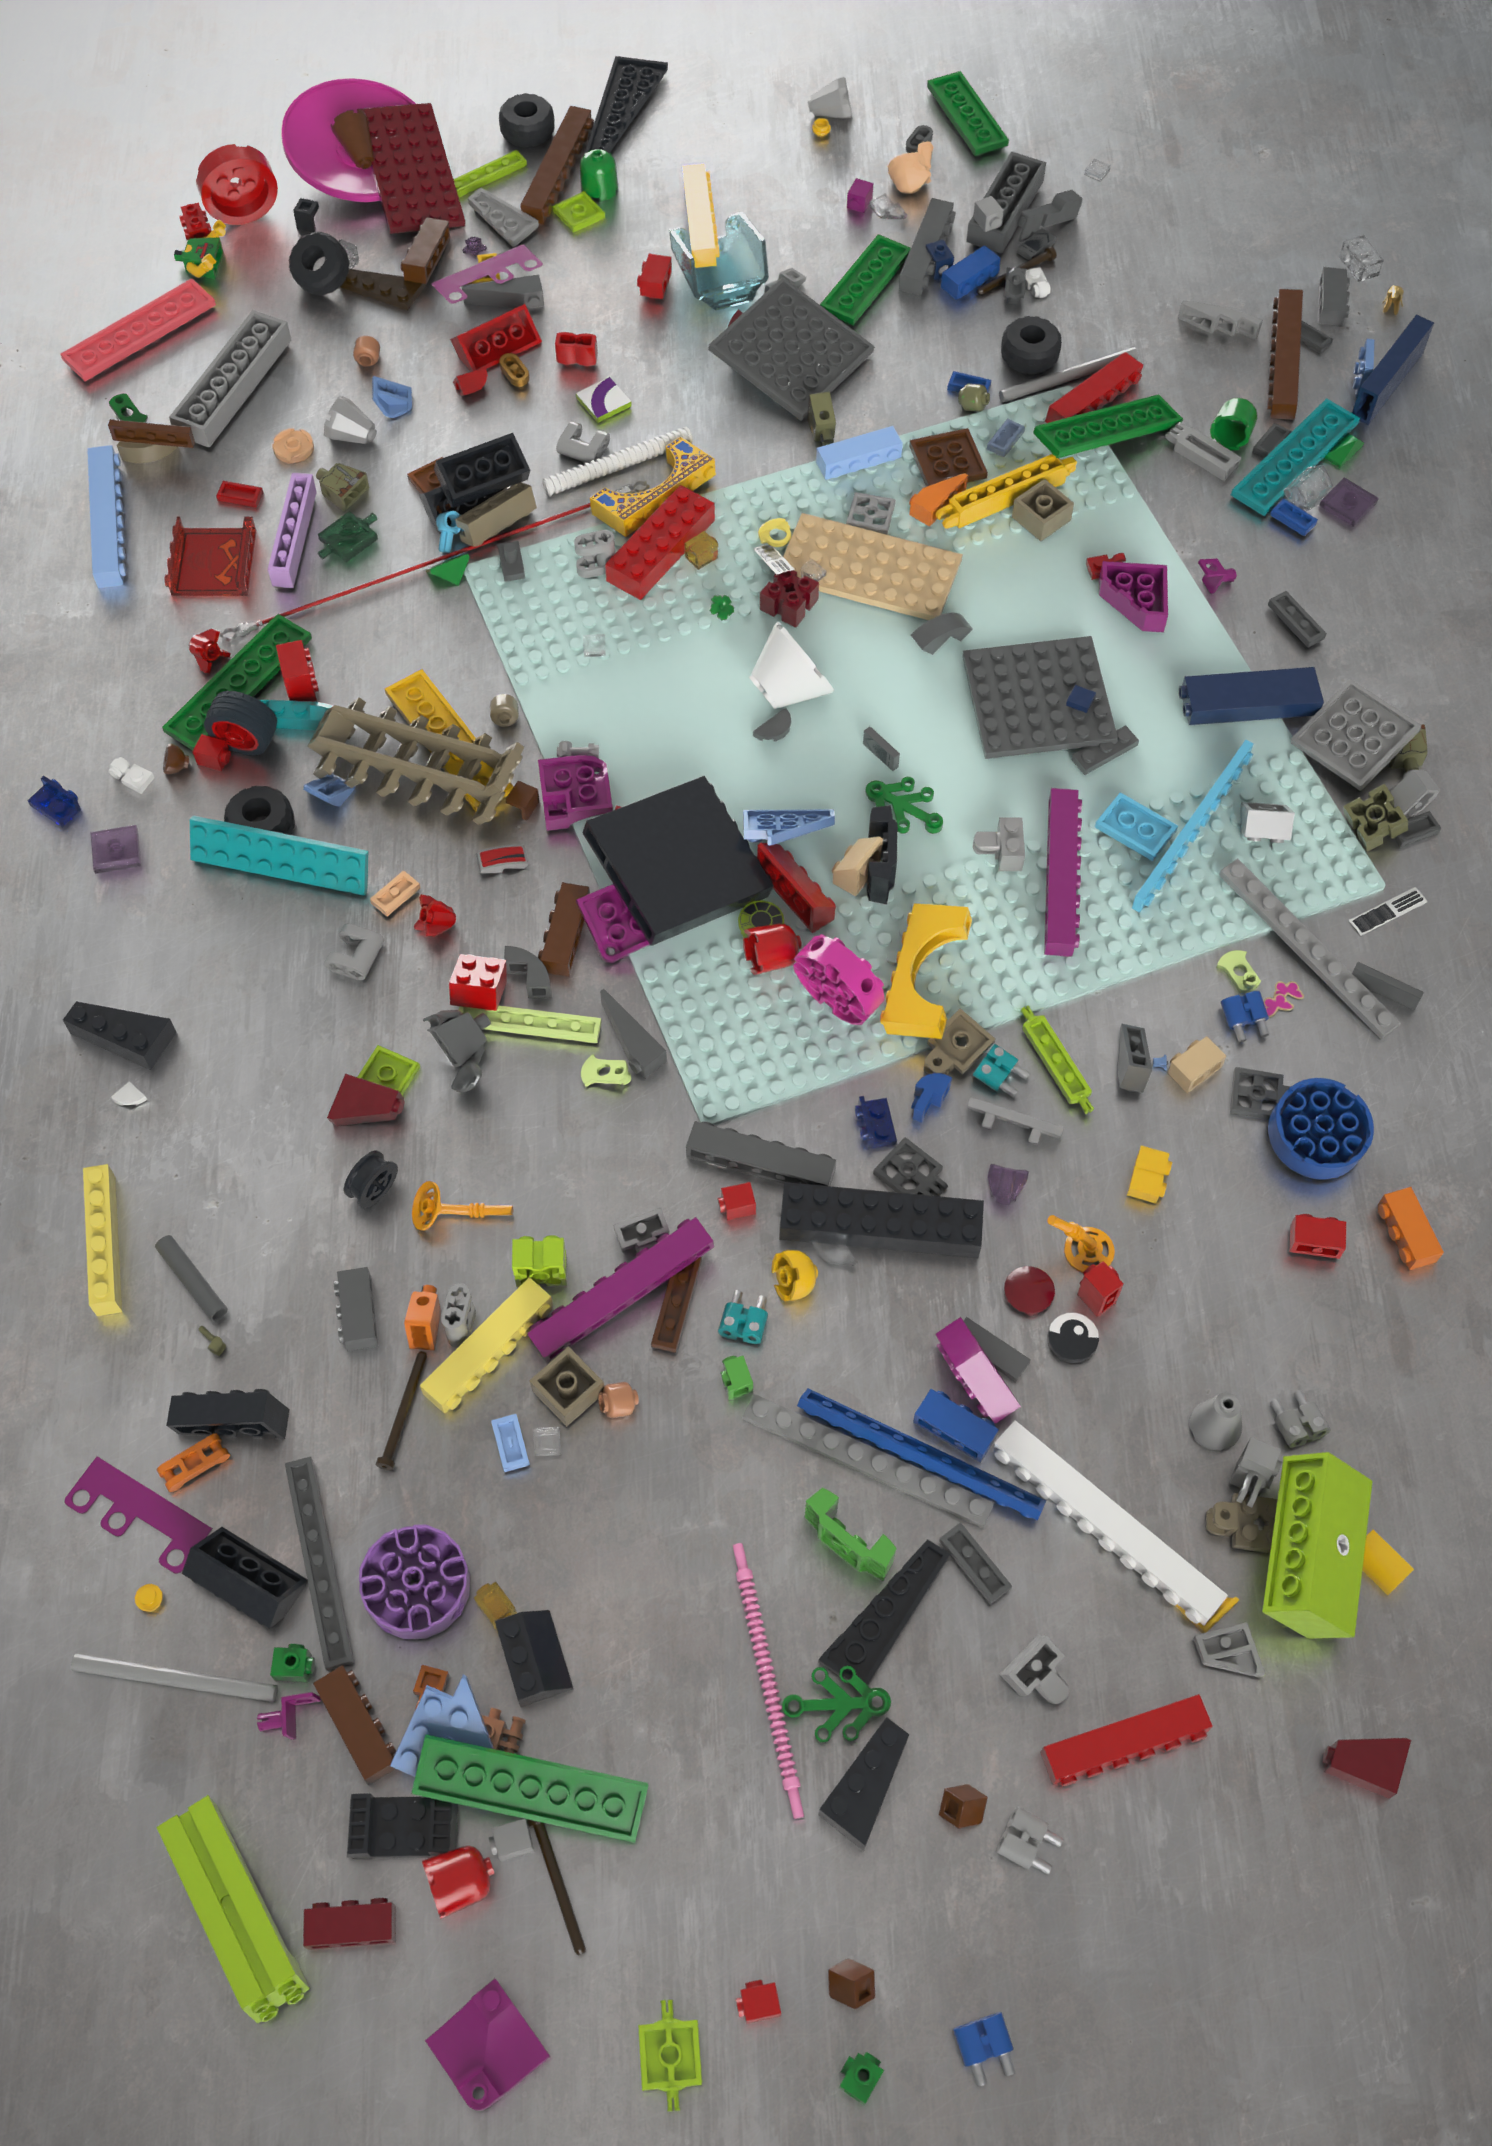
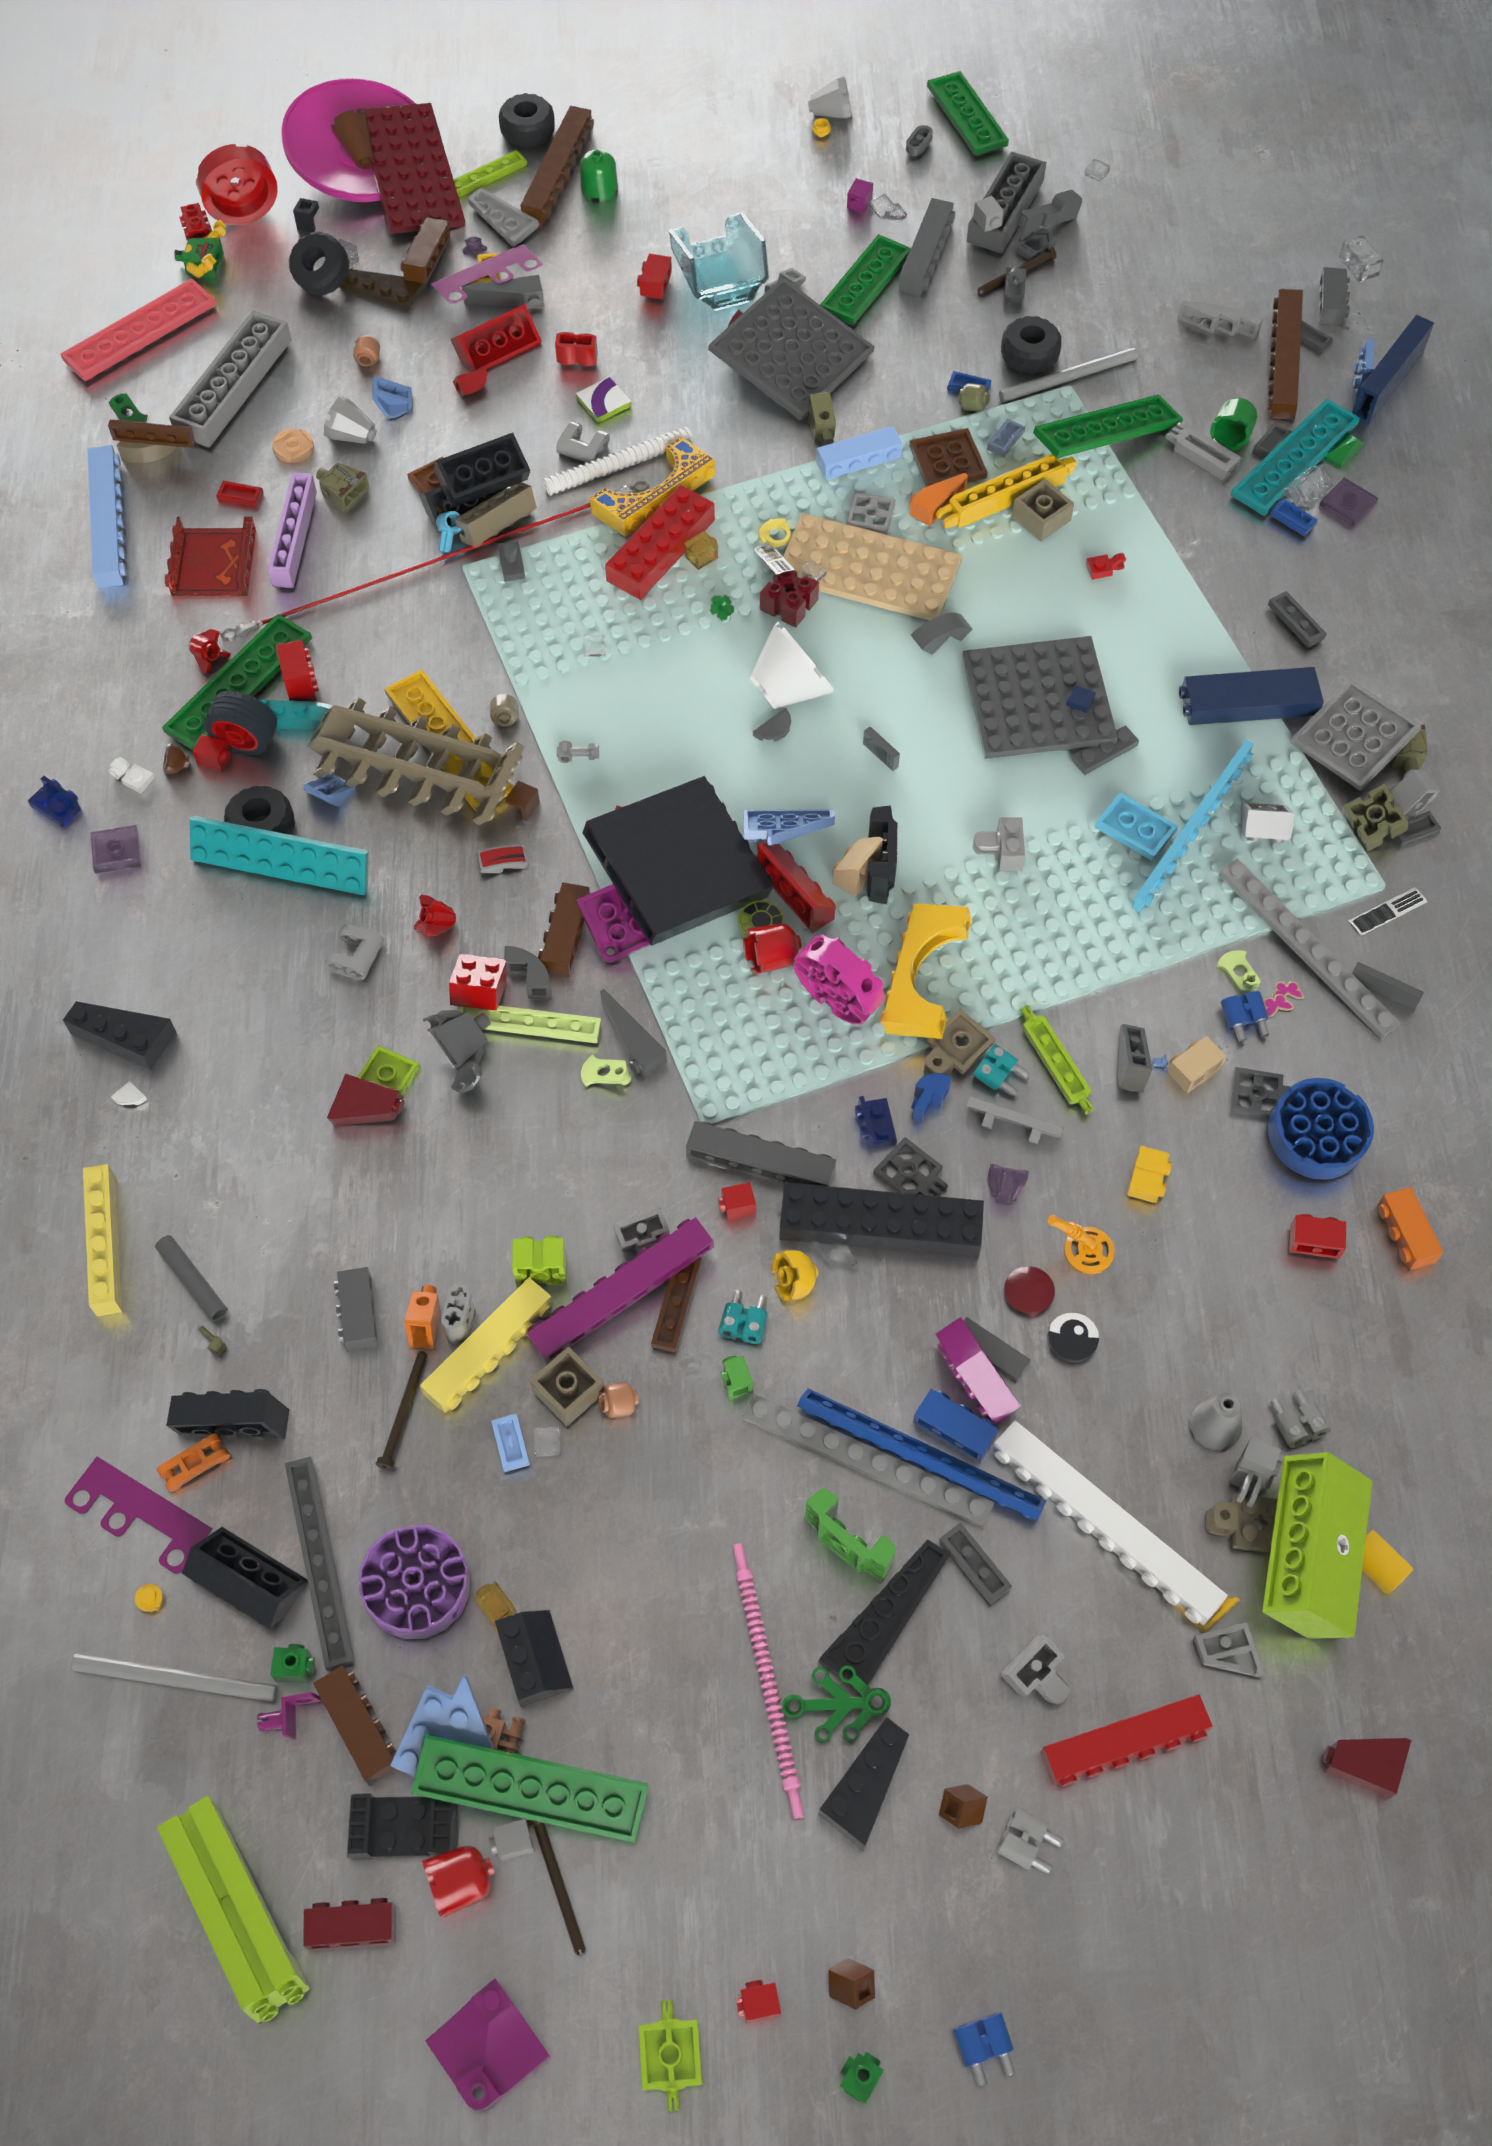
(348, 536): clear green plate -> none
(370, 1179): black wheel -> none
(395, 893): light nougat plate -> none
(432, 1677): orange plate -> none
(433, 1207): light orange dish -> none
(450, 570): green slope -> none
(514, 370): pearl gold plate -> none
(573, 790): magenta slope -> none
(578, 211): lime tile -> none
(594, 554): light grey connector -> none
(625, 93): black wing -> none
(700, 215): brick -> none
(902, 803): green plant -> none
(912, 169): light nougat head -> none
(941, 256): dark blue bracket -> none
(970, 272): blue brick -> none
(1037, 283): white plate -> none
(1062, 873): magenta brick -> none
(1097, 389): red brick -> none
(1100, 1287): red brick -> none
(1137, 592): magenta brick -> none
(1215, 574): magenta bracket -> none
(1394, 296): pearl gold piece -> none

